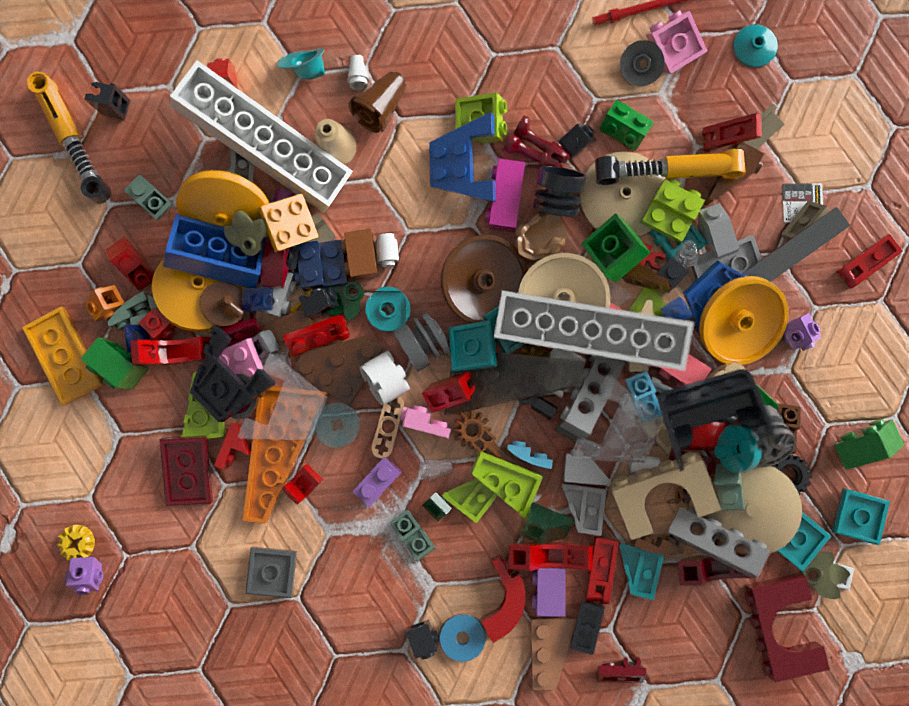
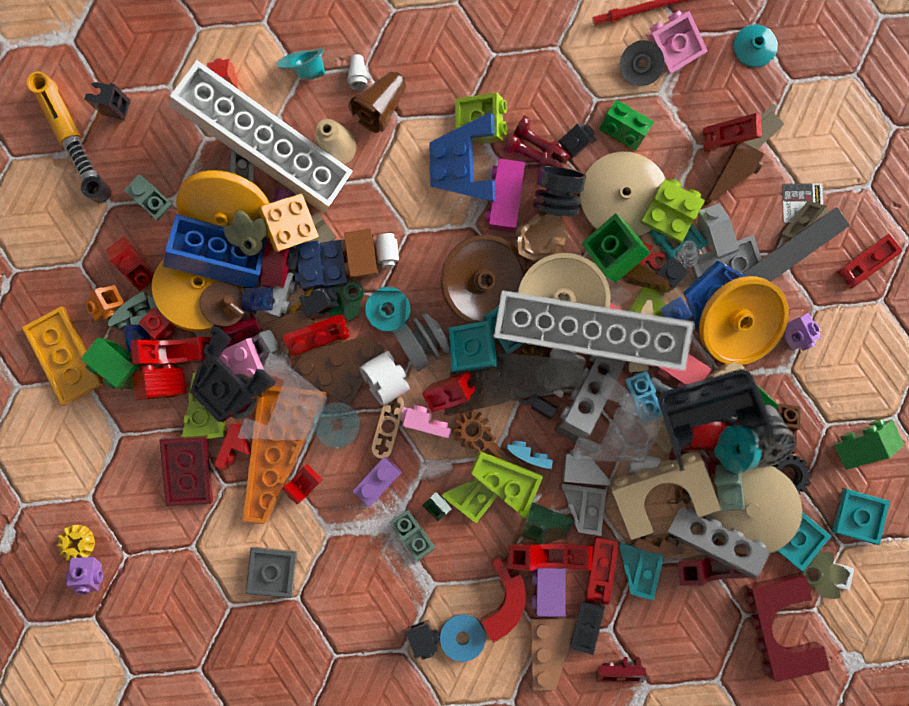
(159, 383): none -> red brick
(727, 164): piece -> none

